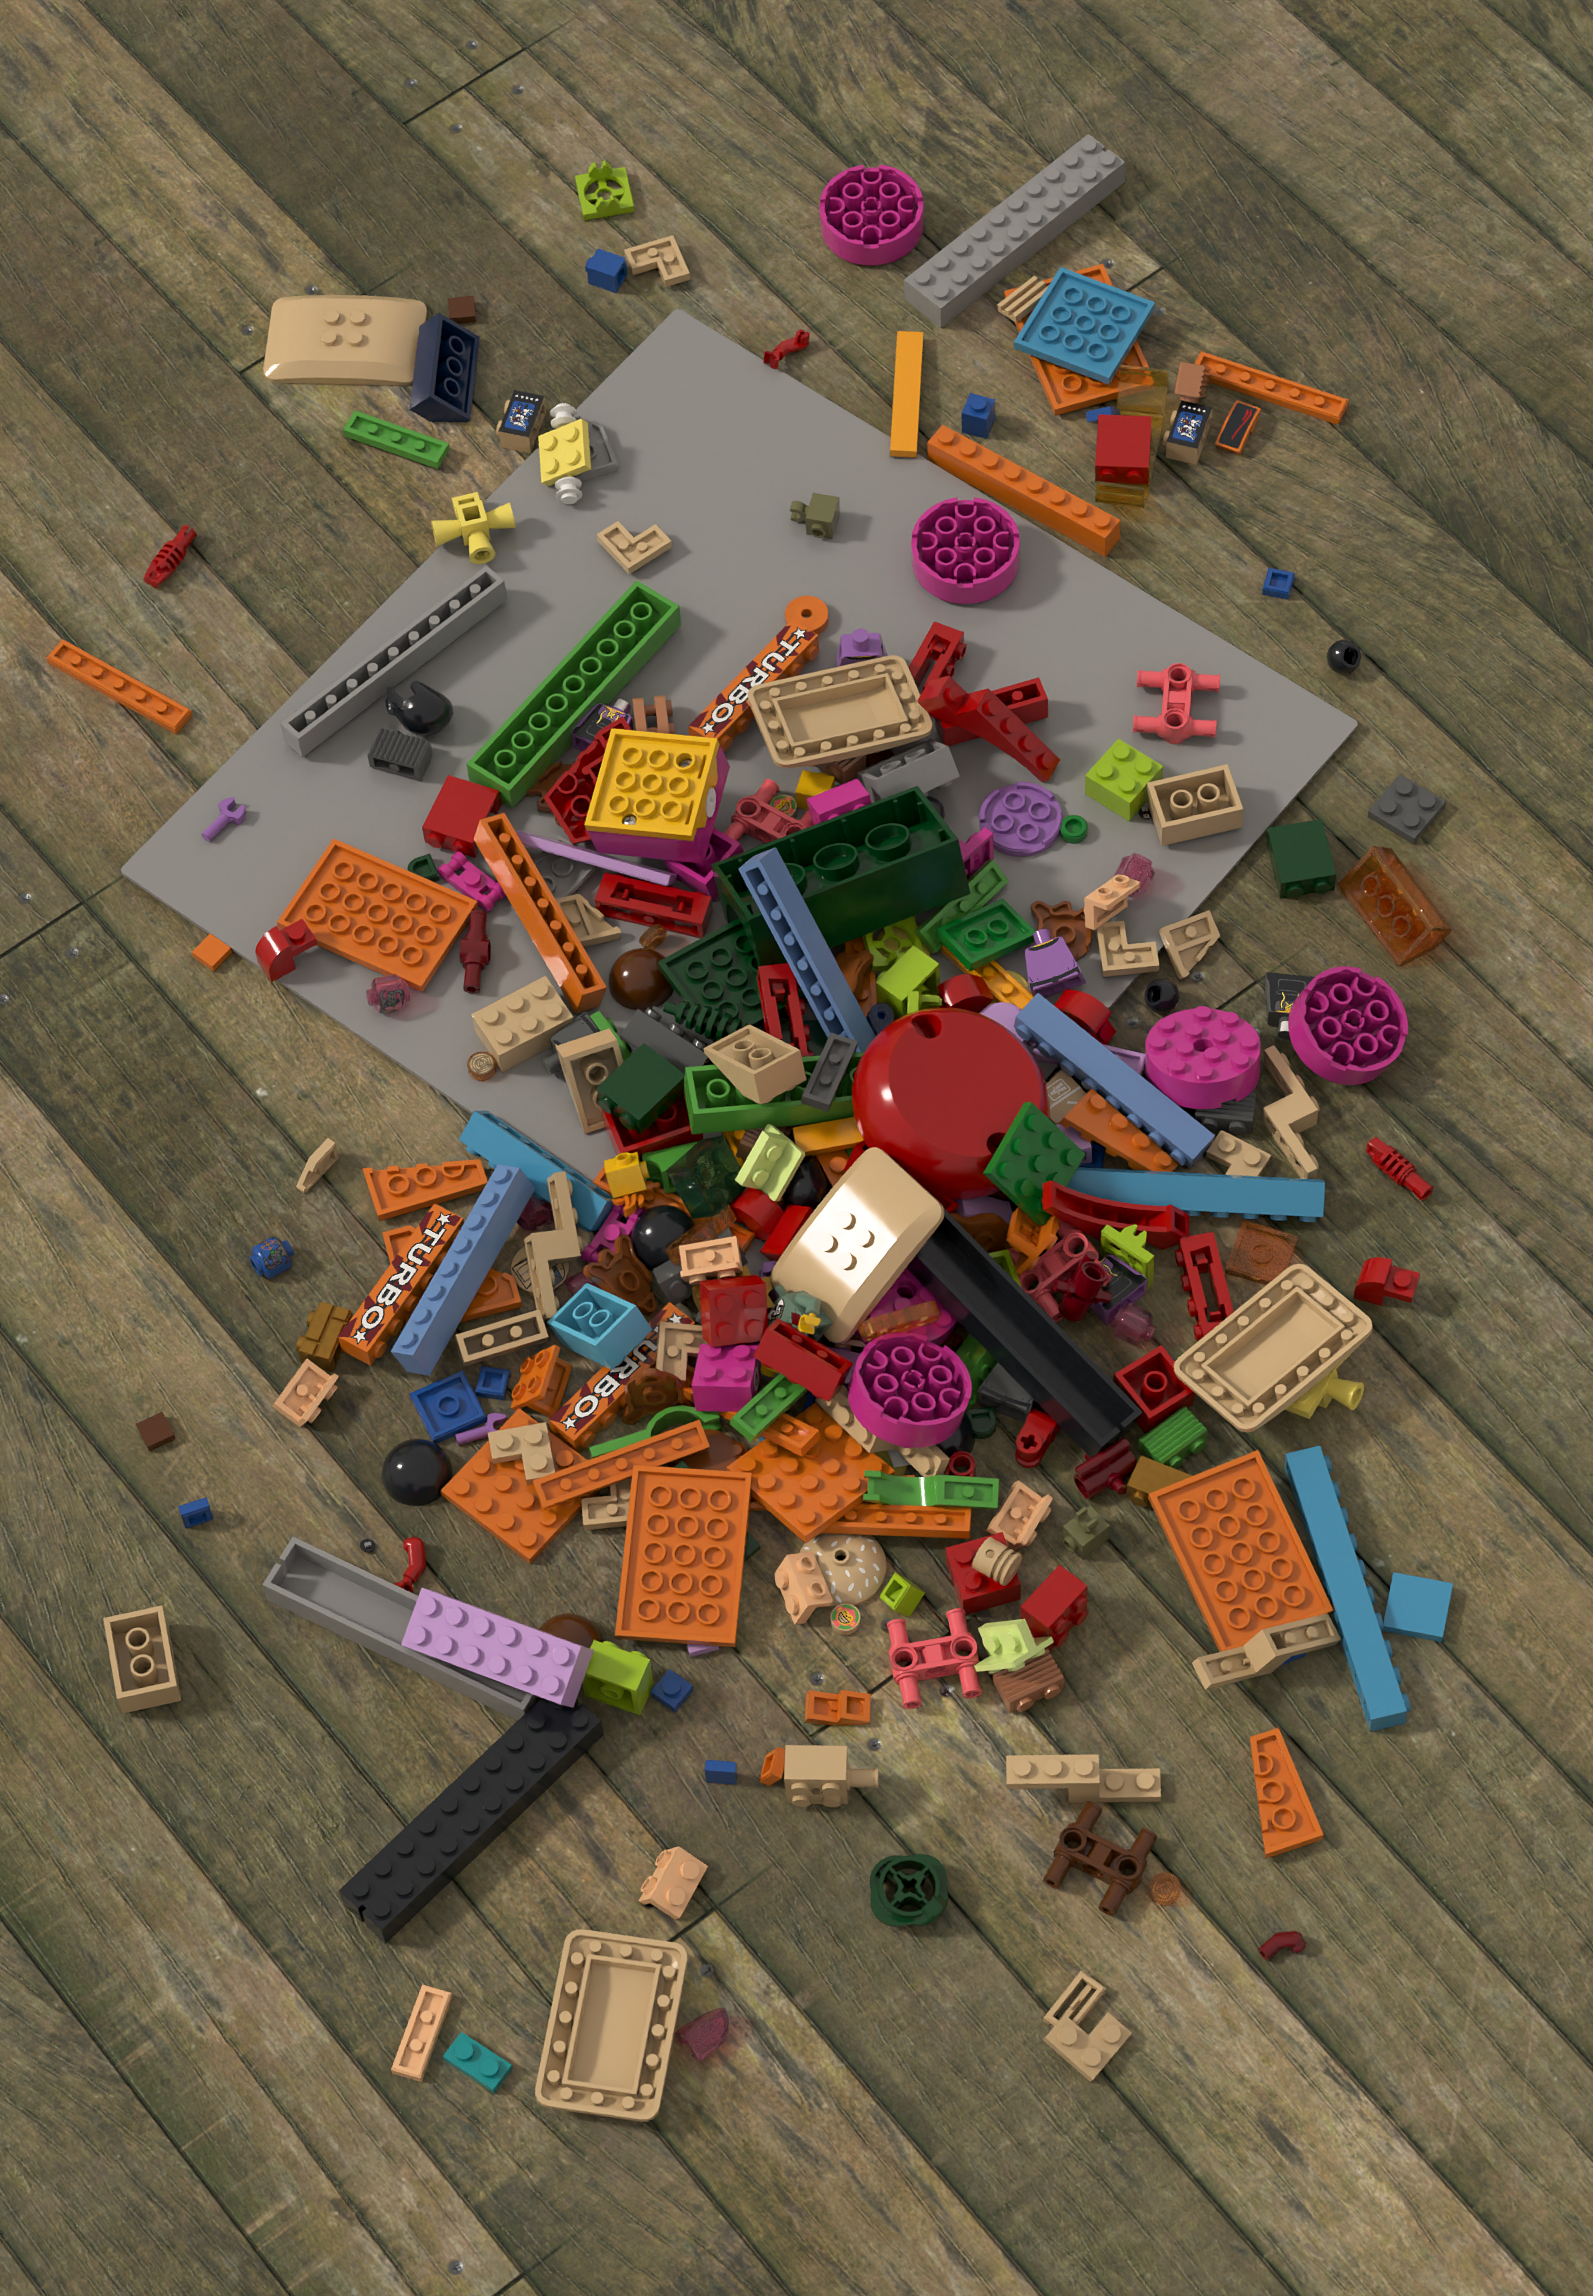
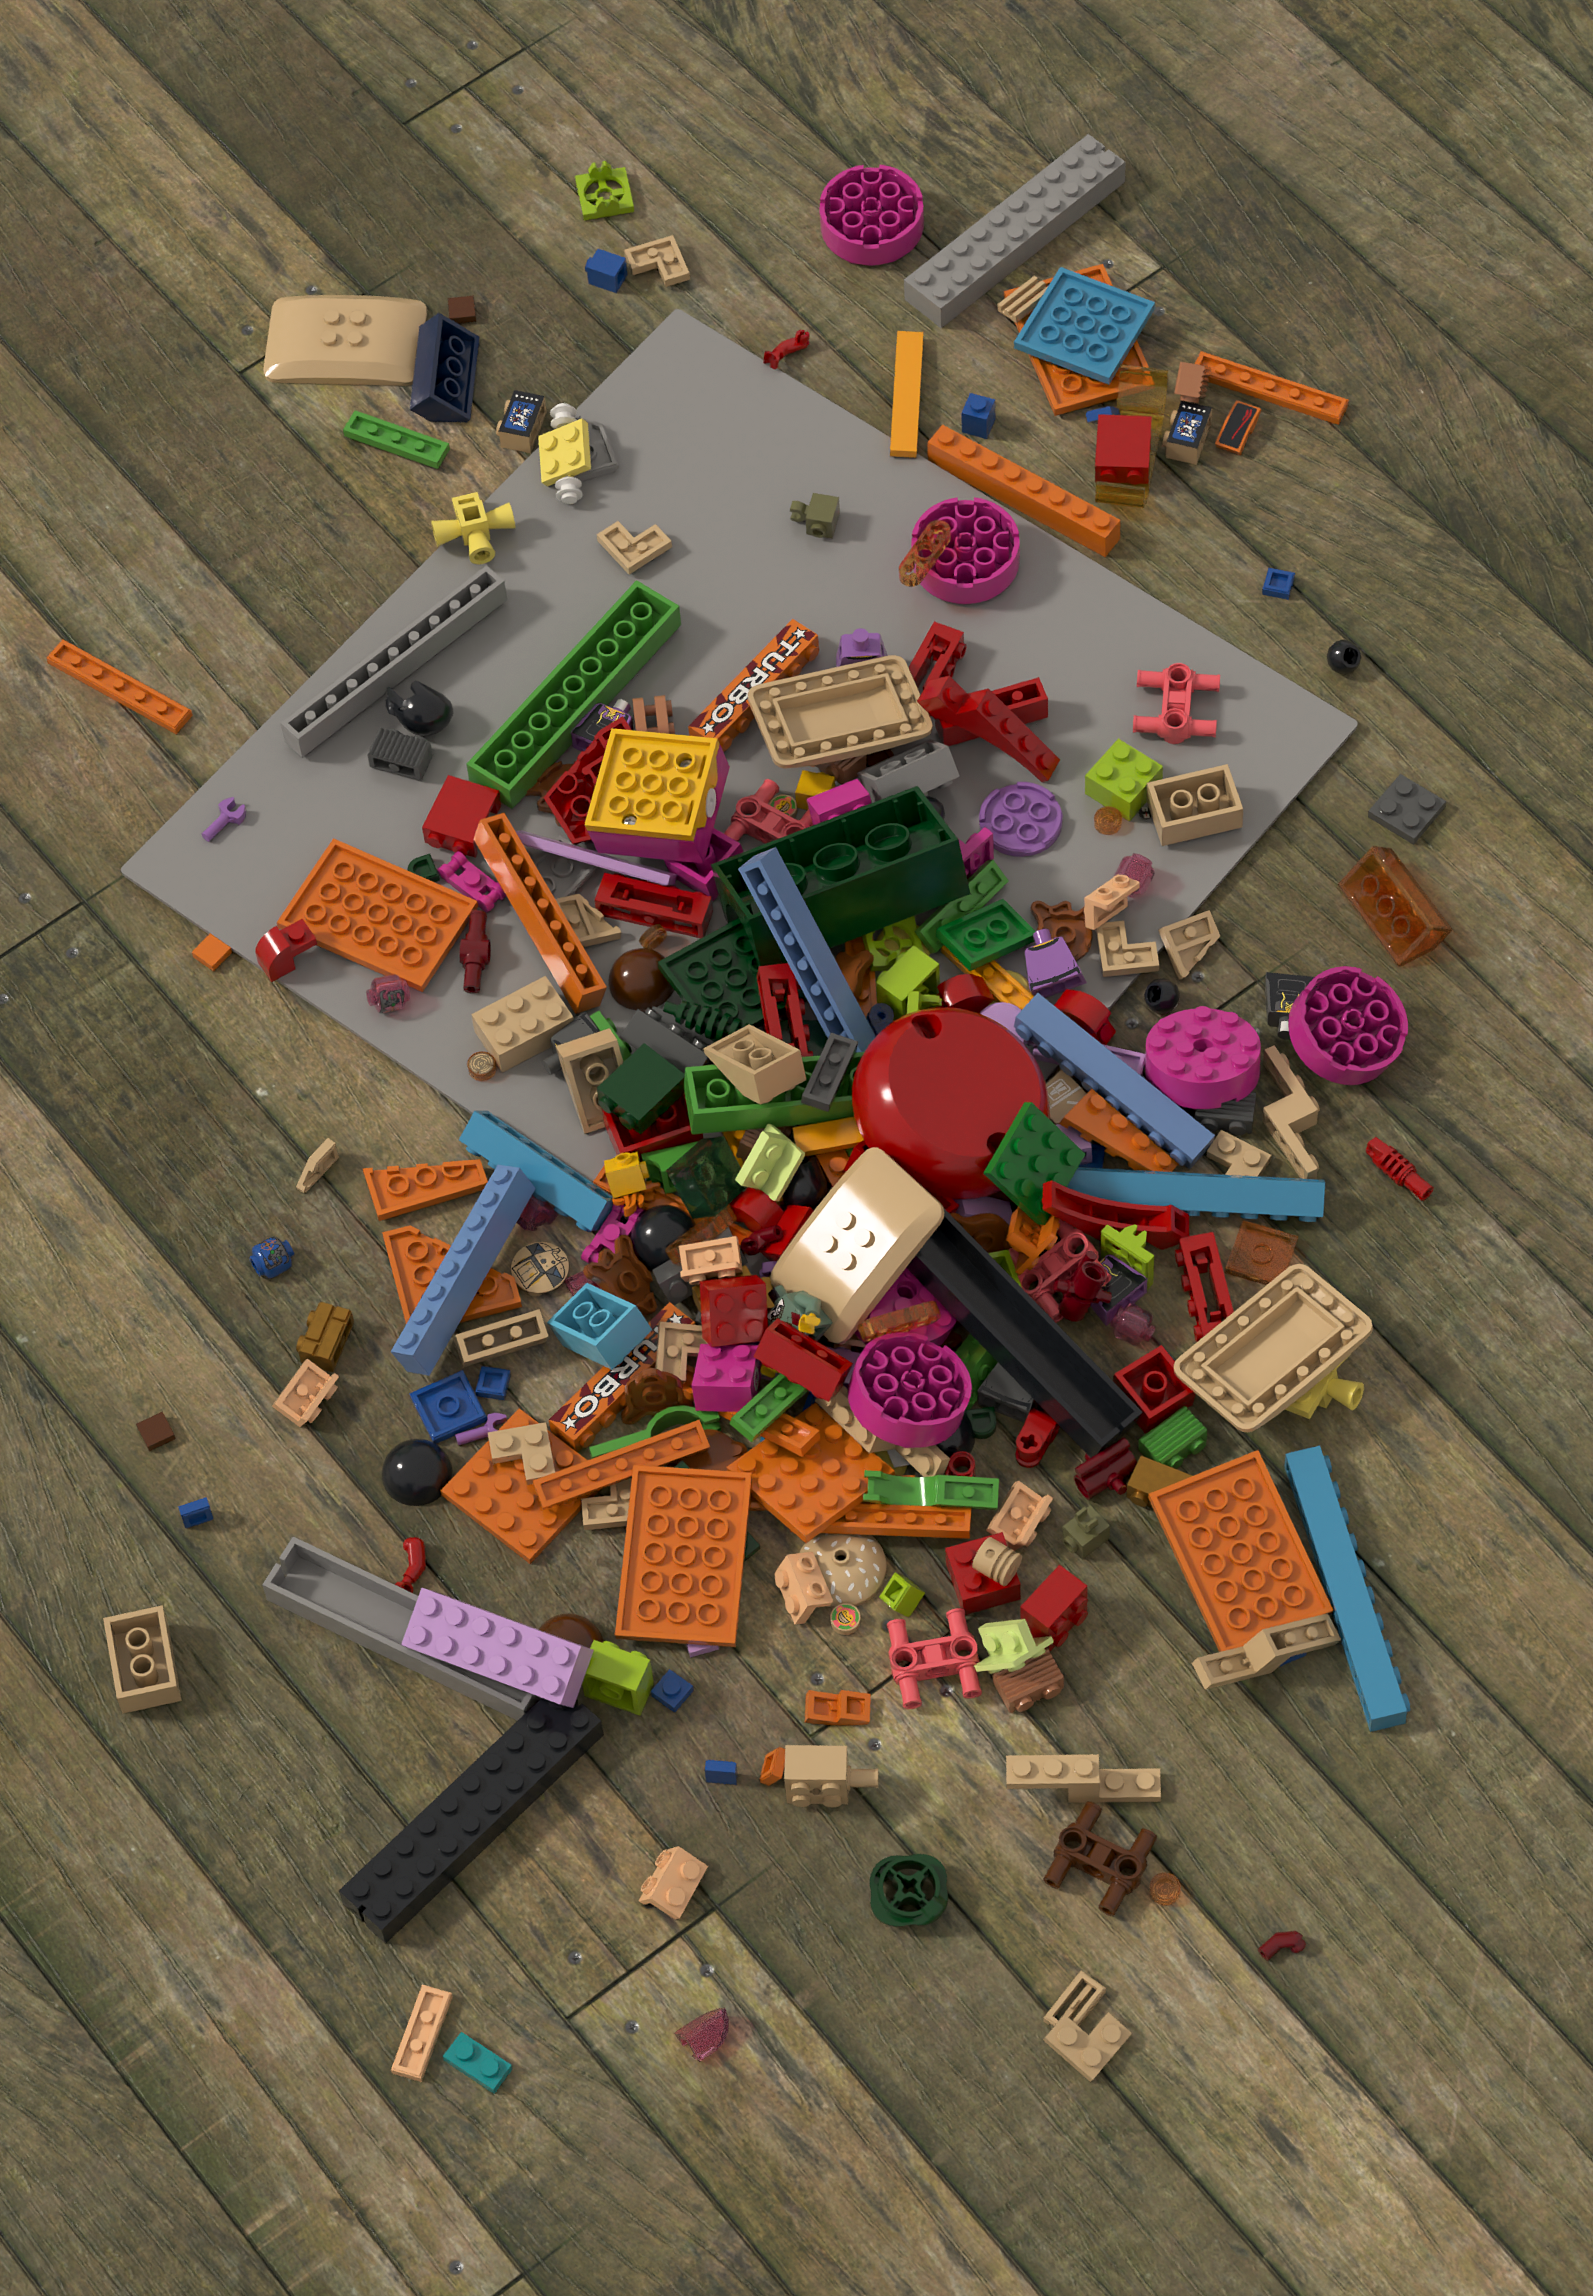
(169, 558): red hinge -> none
(367, 1545): black piece -> none
(400, 1286): brick -> none
(542, 1382): orange bracket -> none
(553, 1246): tan bracket -> none
(611, 2025): tan wedge -> none
(759, 1239): none -> dark red arm
(808, 606): orange piece -> none
(923, 564): none -> clear orange beam
(1073, 829): green tile -> none
(1107, 820): none -> clear orange tile
(1282, 1801): orange wing -> none
(1301, 859): dark green brick -> none
(1382, 1279): red brick -> none
(1417, 1607): dark azure tile -> none

